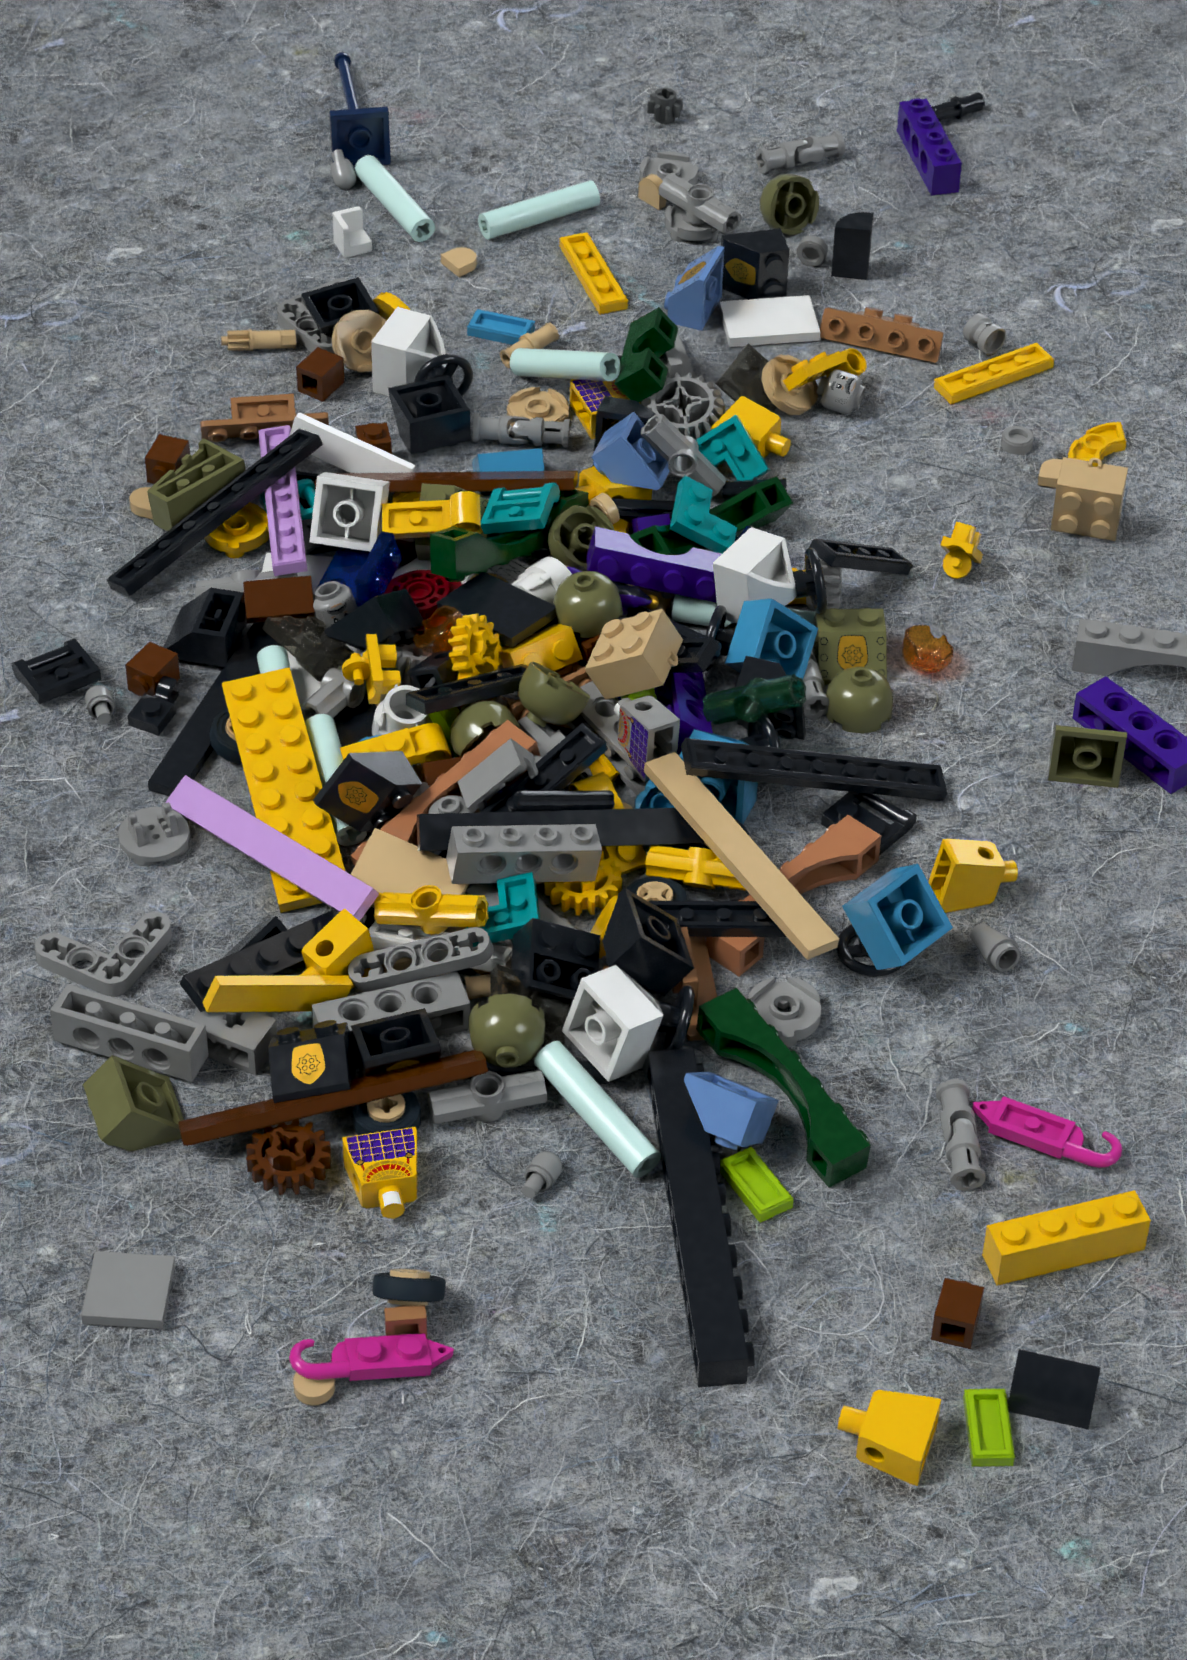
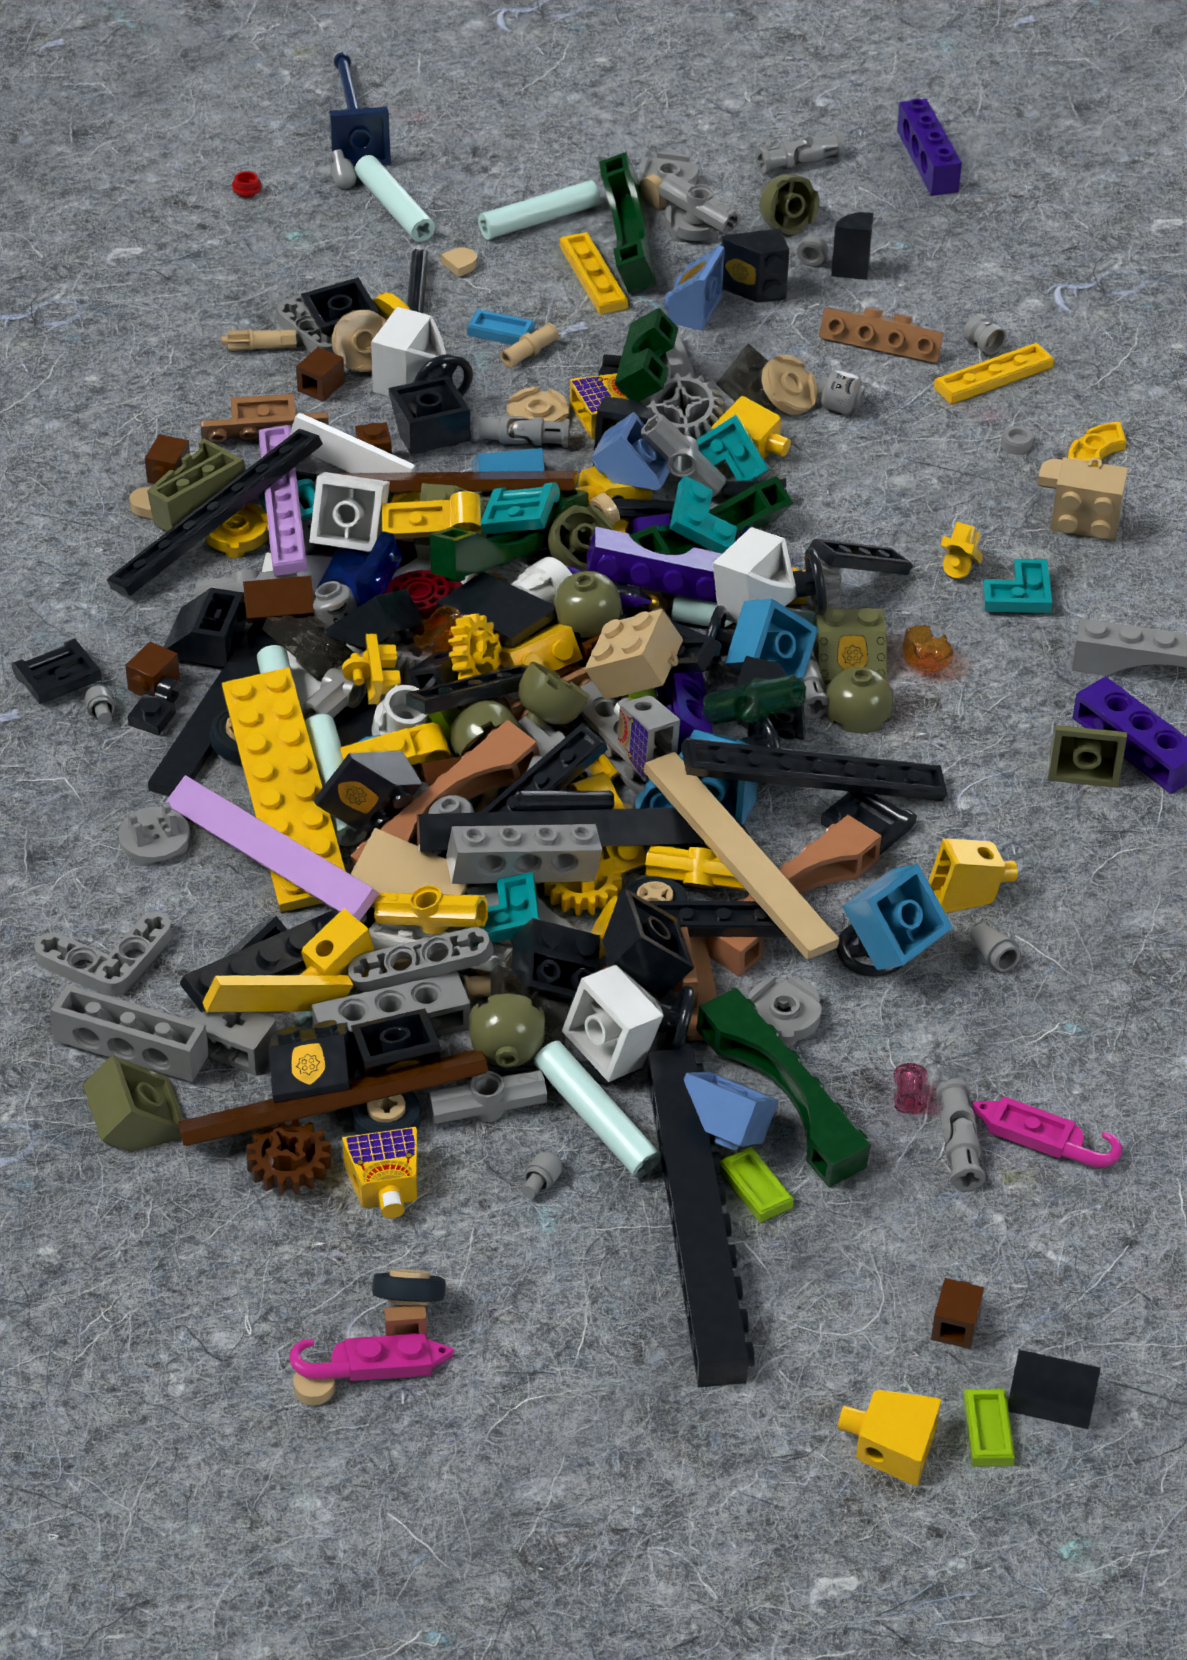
(128, 1290): light grey tile -> none
(246, 184): none -> red plate
(349, 232): white panel -> none
(417, 280): none -> black axle
(495, 774): light grey hinge -> none
(565, 364): light aqua piece -> none
(633, 247): none -> dark green arch
(665, 105): dark grey gear -> none
(769, 321): white tile -> none
(821, 365): yellow plate -> none
(910, 1088): none -> clear pink bush
(959, 107): black axle -> none
(1026, 593): none -> teal plate
(1066, 1237): yellow brick -> none

